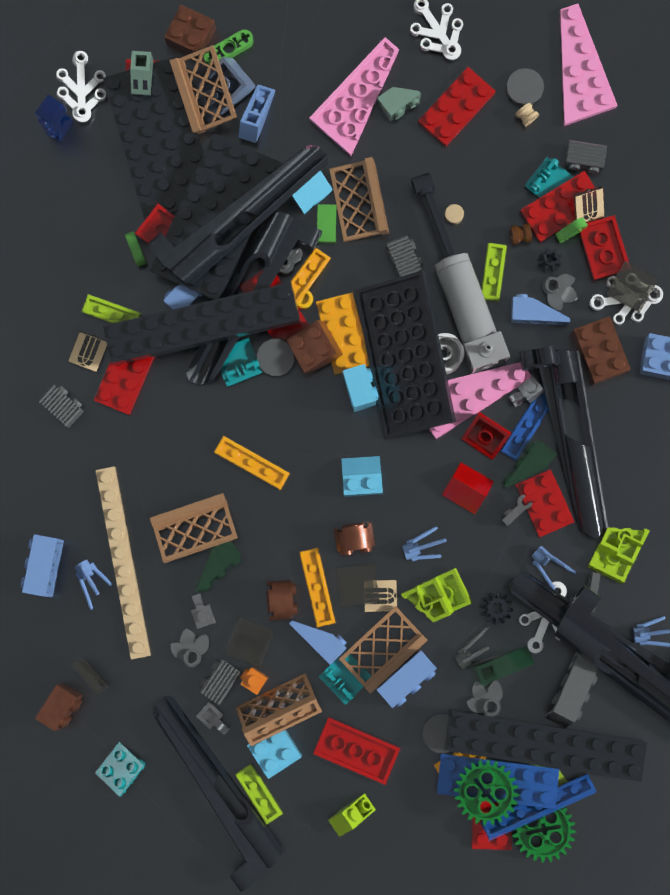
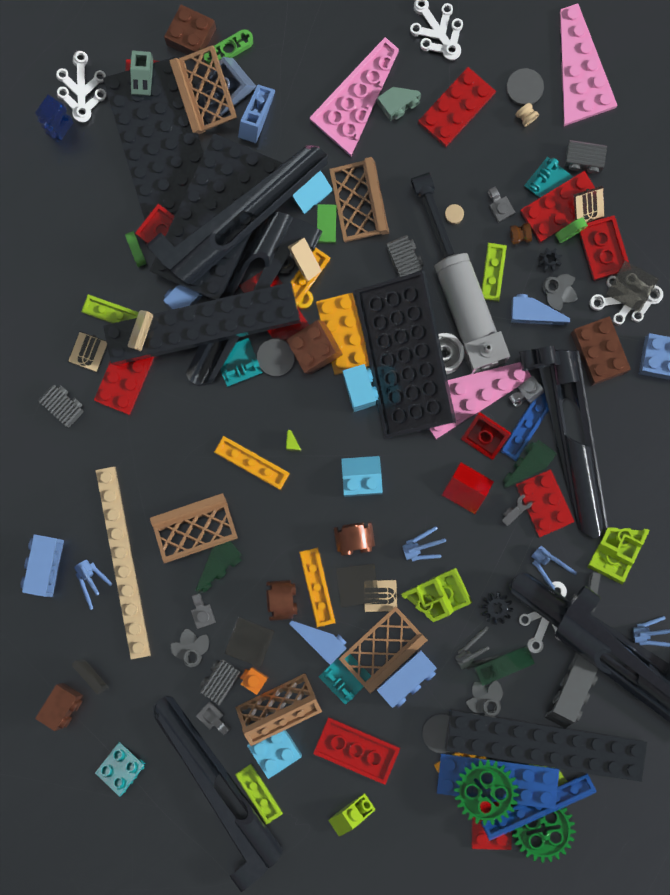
(140, 330): none -> tan slope
(291, 443): none -> lime slope
(304, 259): none -> tan slope
(500, 207): none -> flat silver plate

